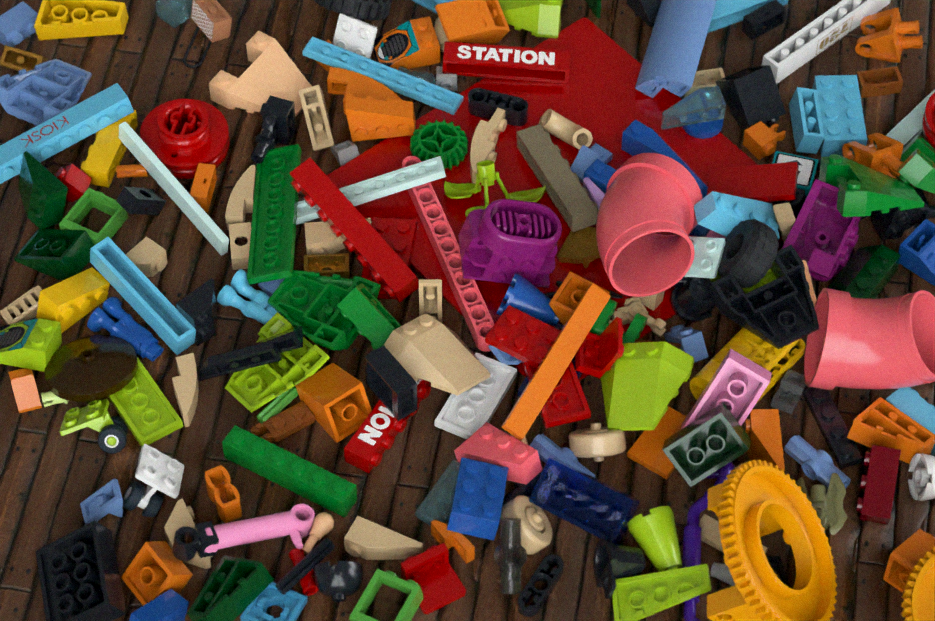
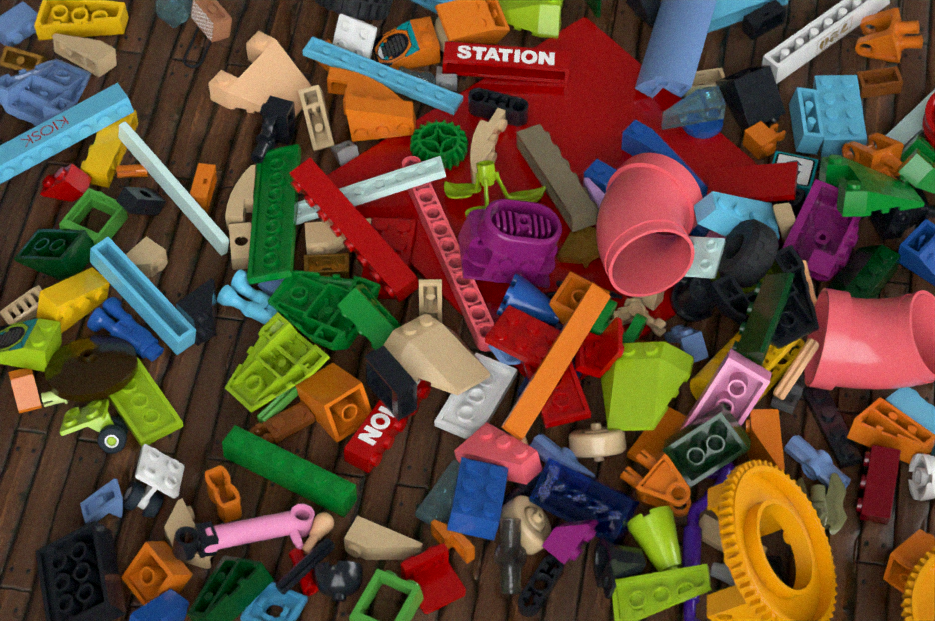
(41, 193): dark green slope -> none
(87, 53): none -> tan slope
(185, 135): red wheel -> none
(186, 387): tan slope -> none
(254, 355): black wedge -> none
(565, 129): tan cylinder -> none
(568, 538): none -> magenta slope
(587, 156): medium blue slope -> none
(660, 485): none -> orange piece
(764, 316): none -> dark green slope
(796, 369): none -> light nougat axle

